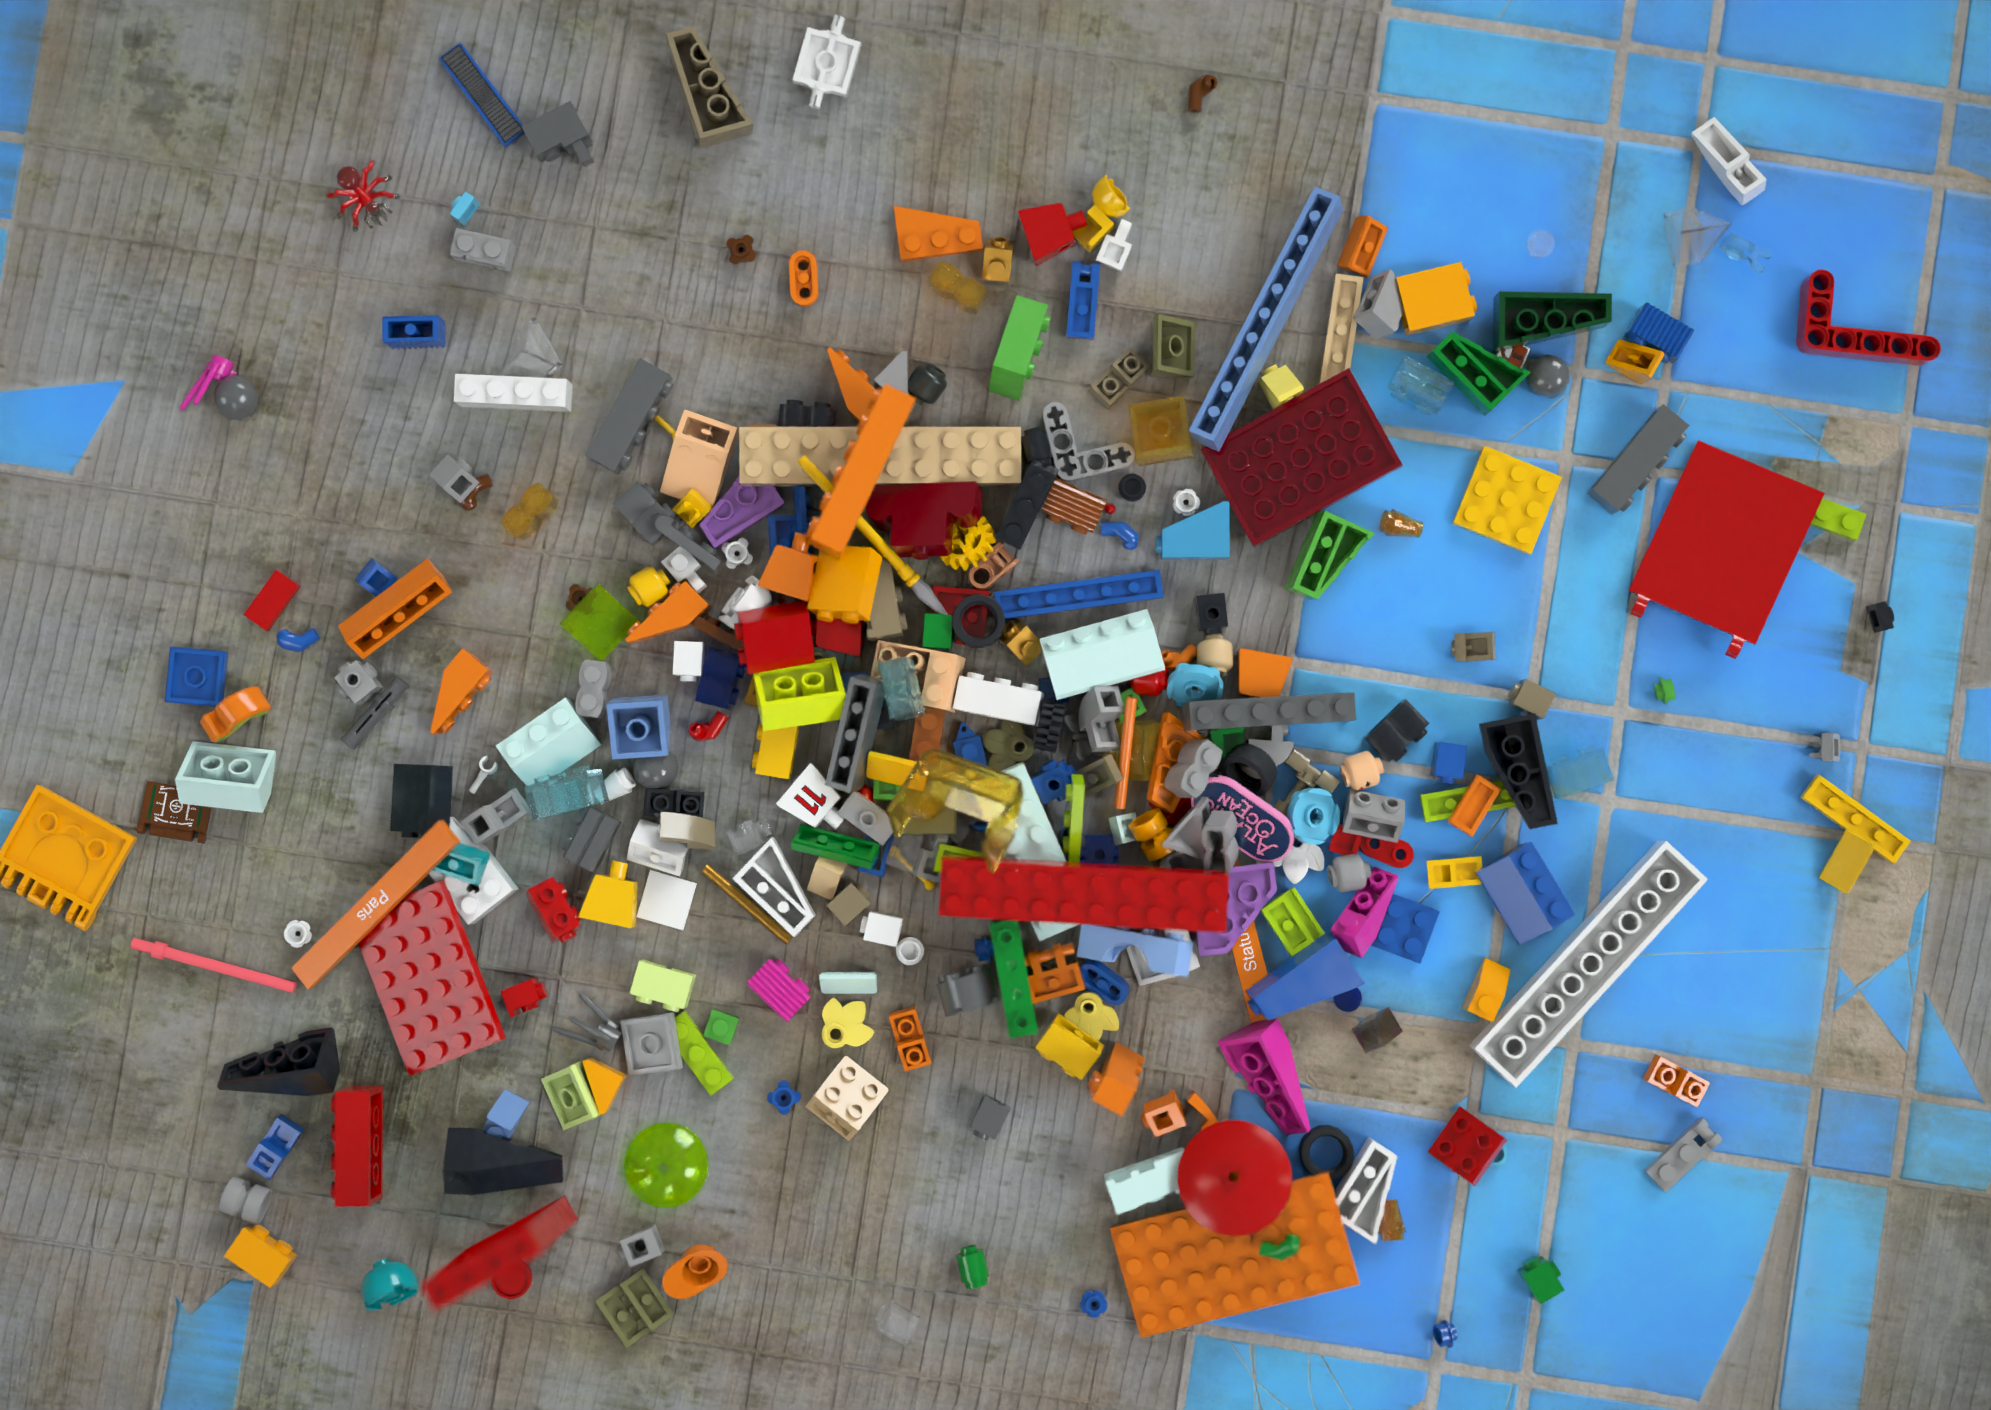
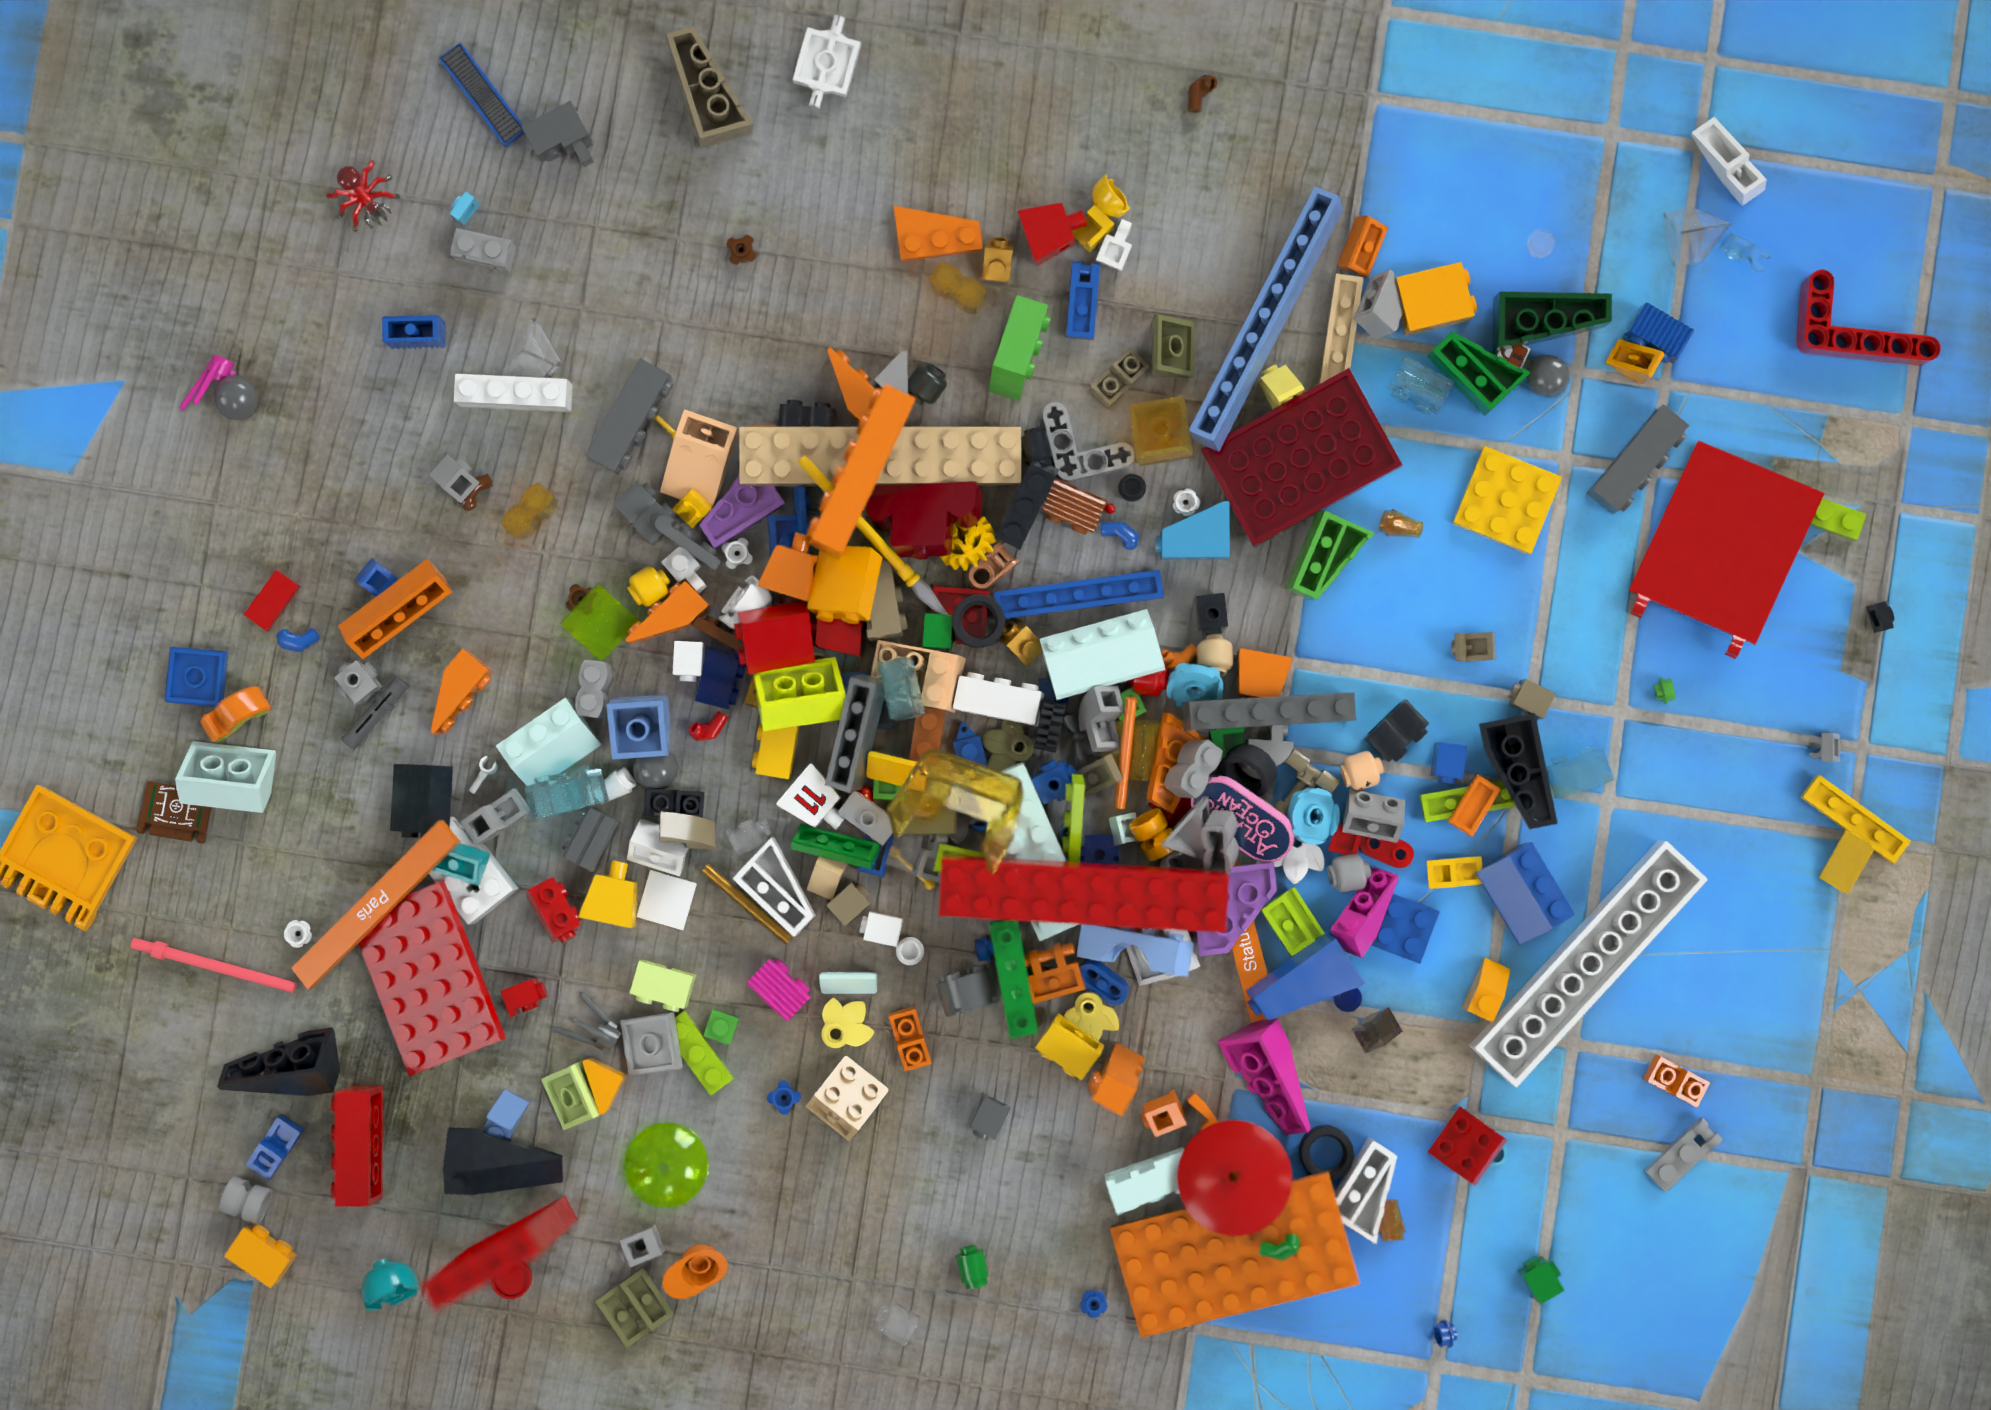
(803, 279): orange plate -> none

